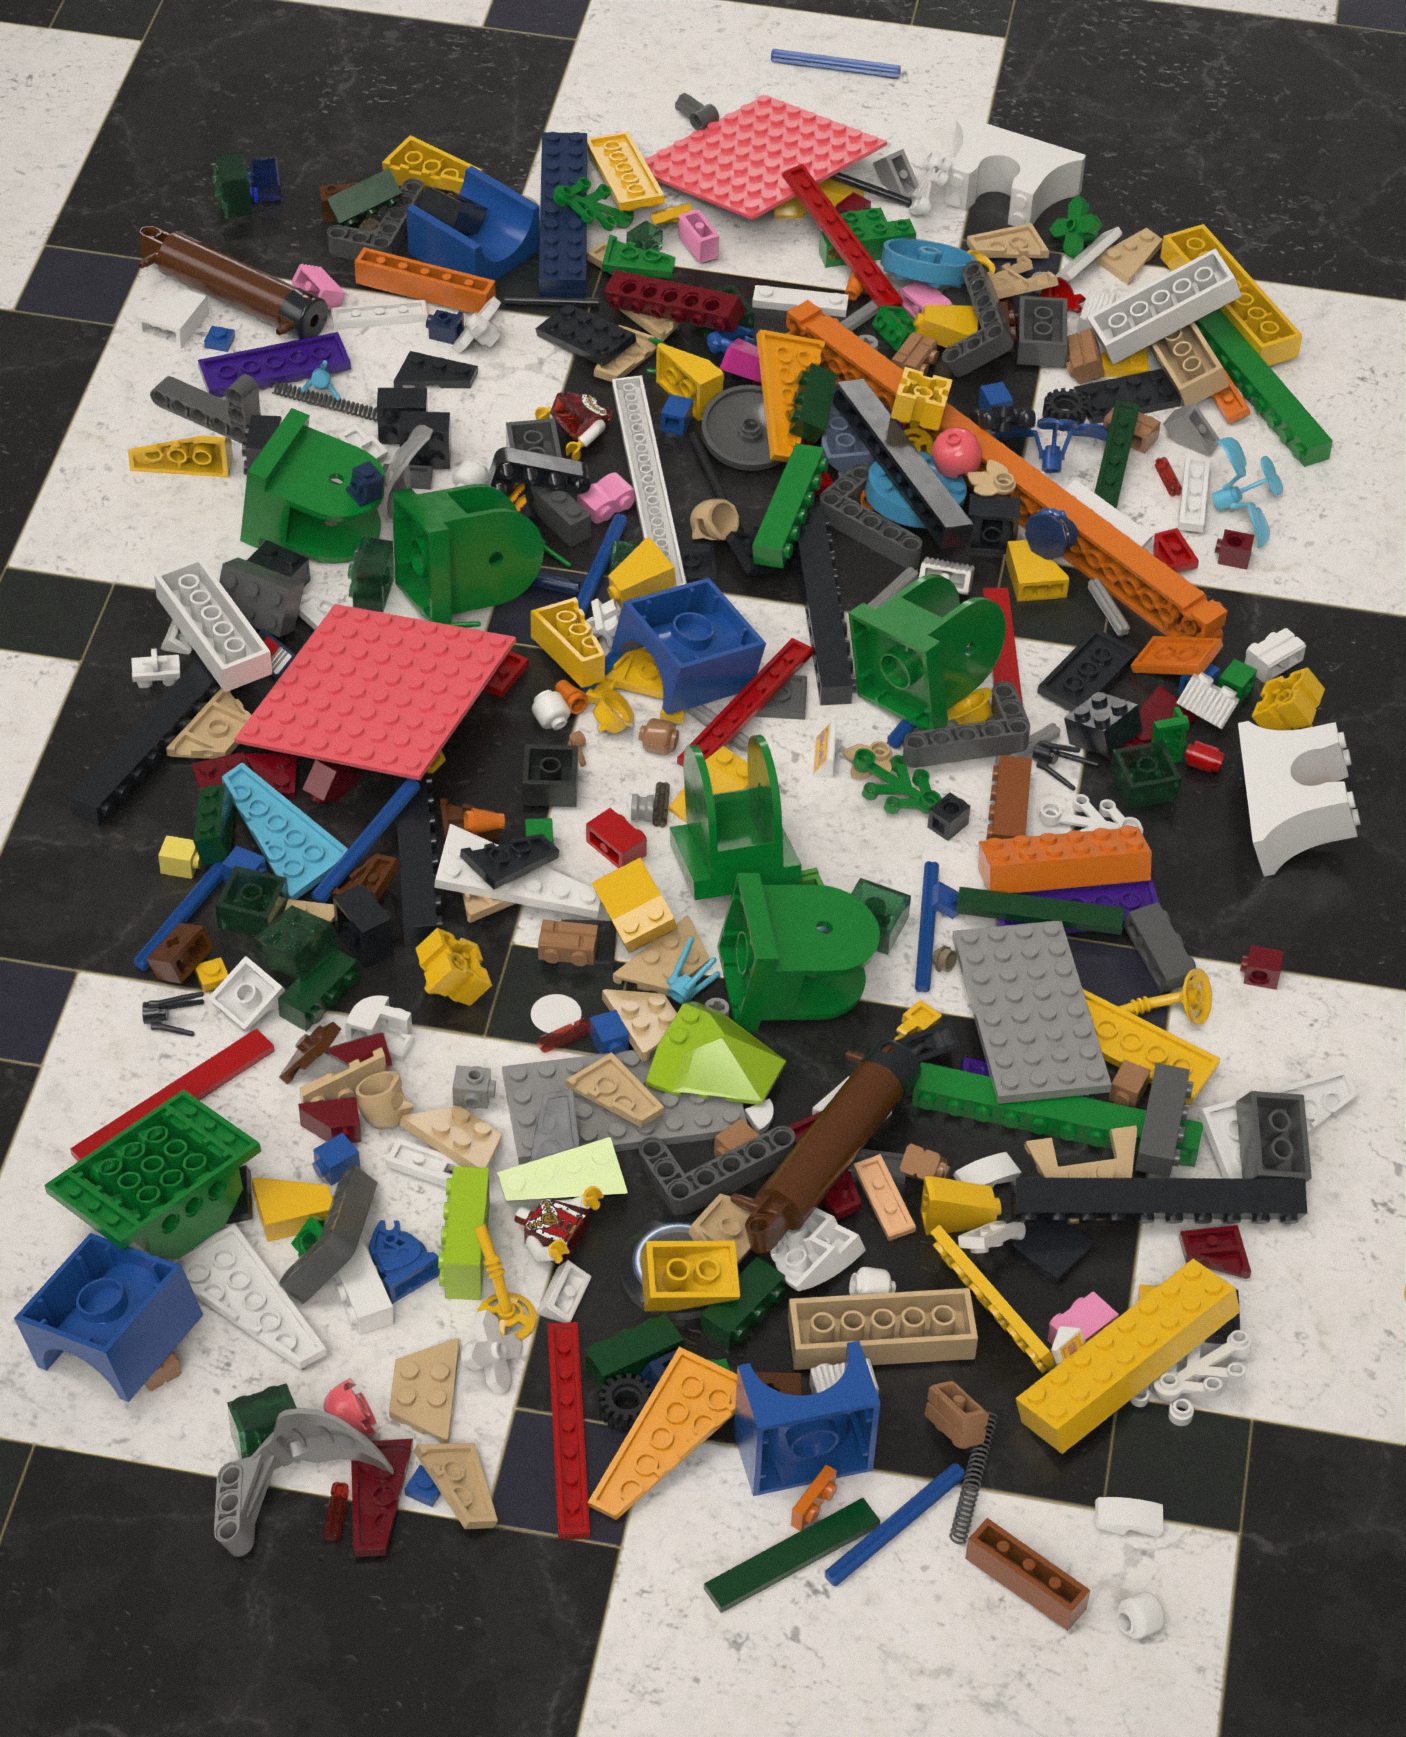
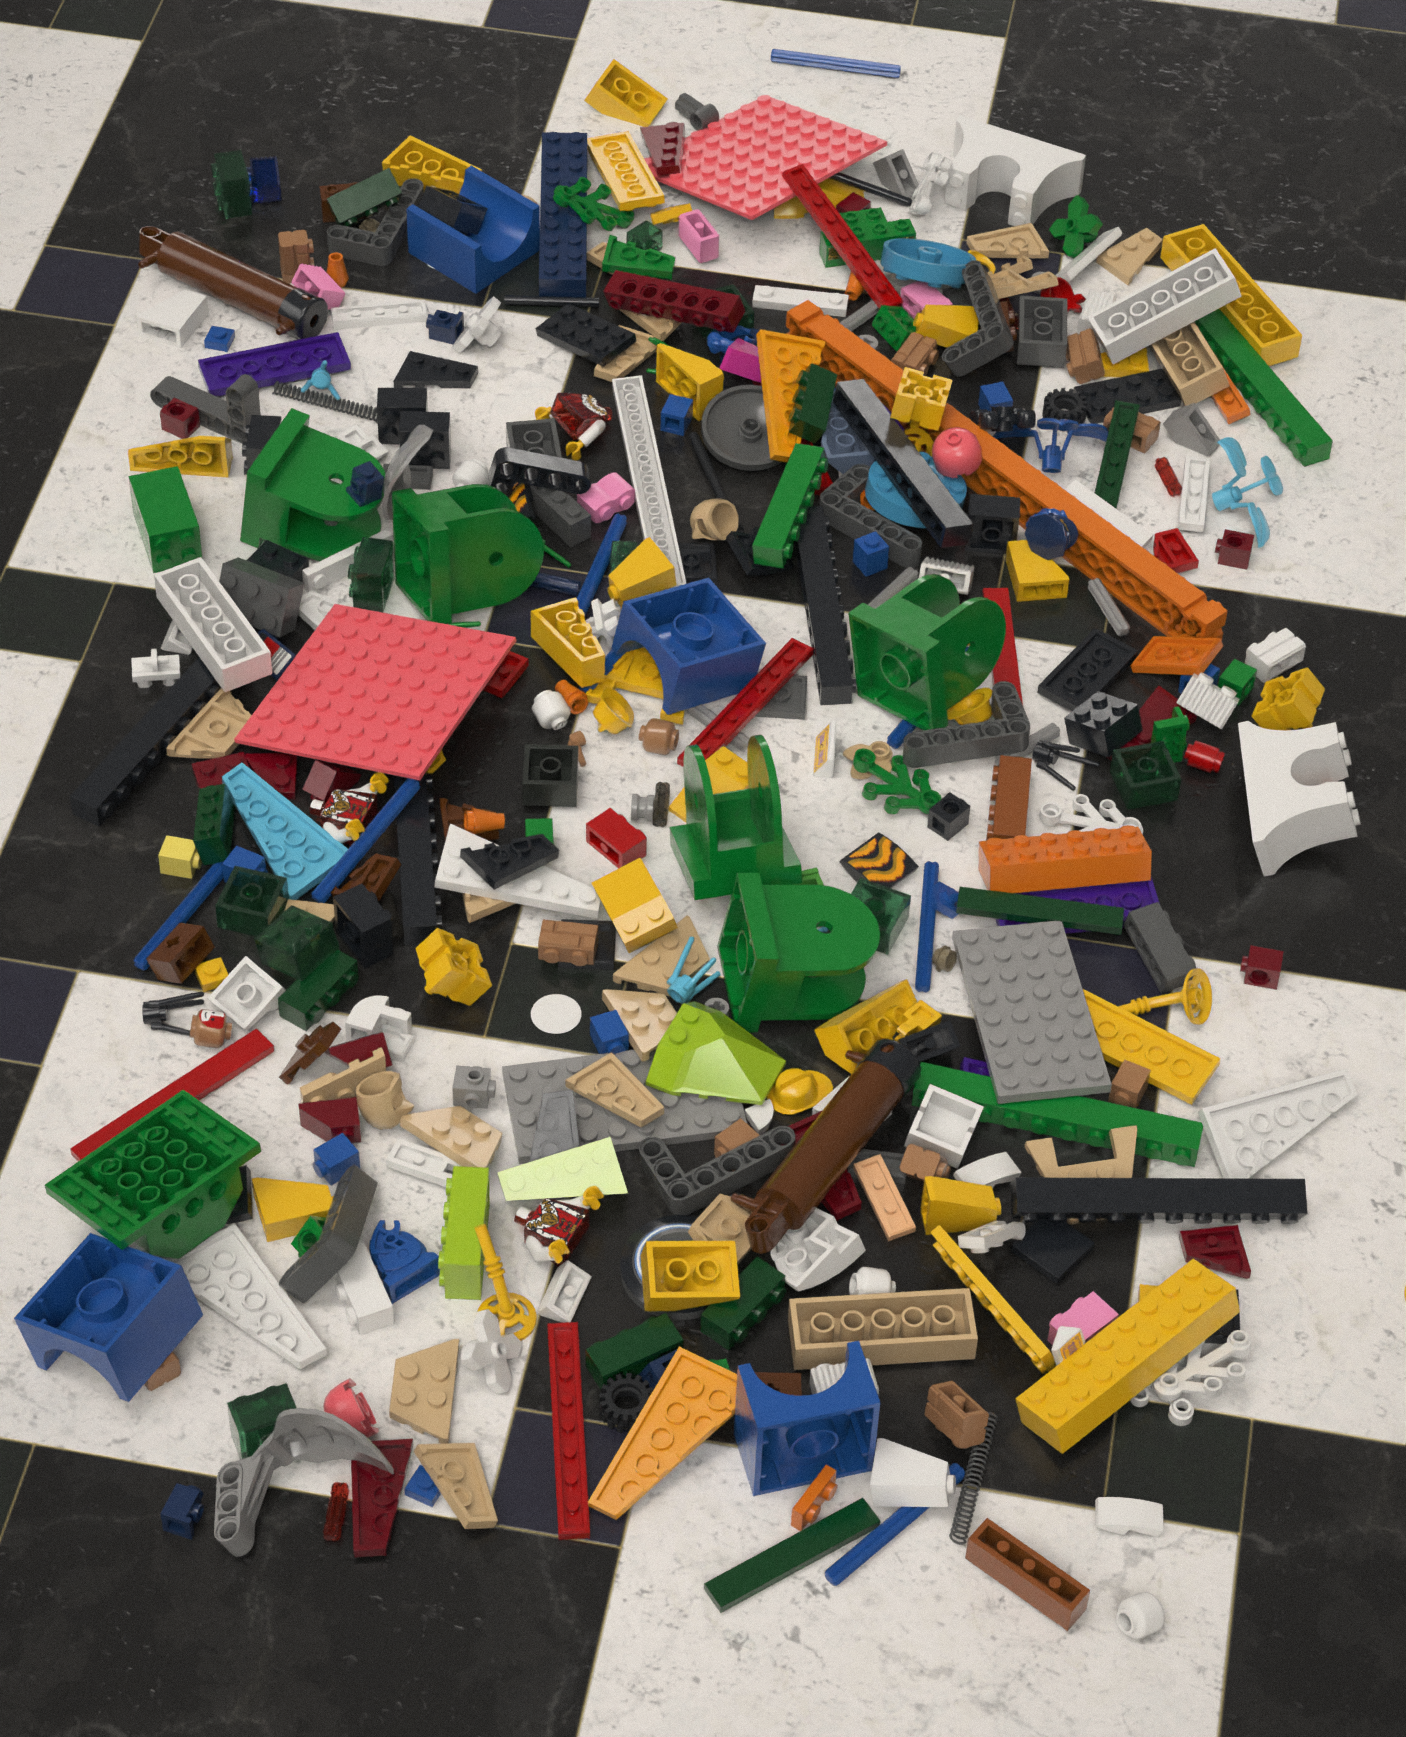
(165, 518): none -> green brick
(179, 418): none -> dark red brick
(182, 1510): none -> dark blue brick
(210, 1028): none -> medium nougat head
(293, 251): none -> medium nougat brick
(335, 566): none -> white plate
(337, 270): none -> orange cone
(350, 811): none -> torso
(423, 281): orange brick -> none
(563, 1035): clear red axle -> none
(625, 96): none -> yellow slope
(665, 146): none -> wing
(798, 1090): none -> yellow piece
(865, 1024): none -> yellow wedge
(870, 553): none -> blue brick
(879, 862): none -> slope
(909, 1477): none -> white slope
(944, 1124): none -> white piece
(993, 481): tan plate -> none
(1162, 1120): dark grey brick -> none
(1273, 1136): dark grey brick -> none

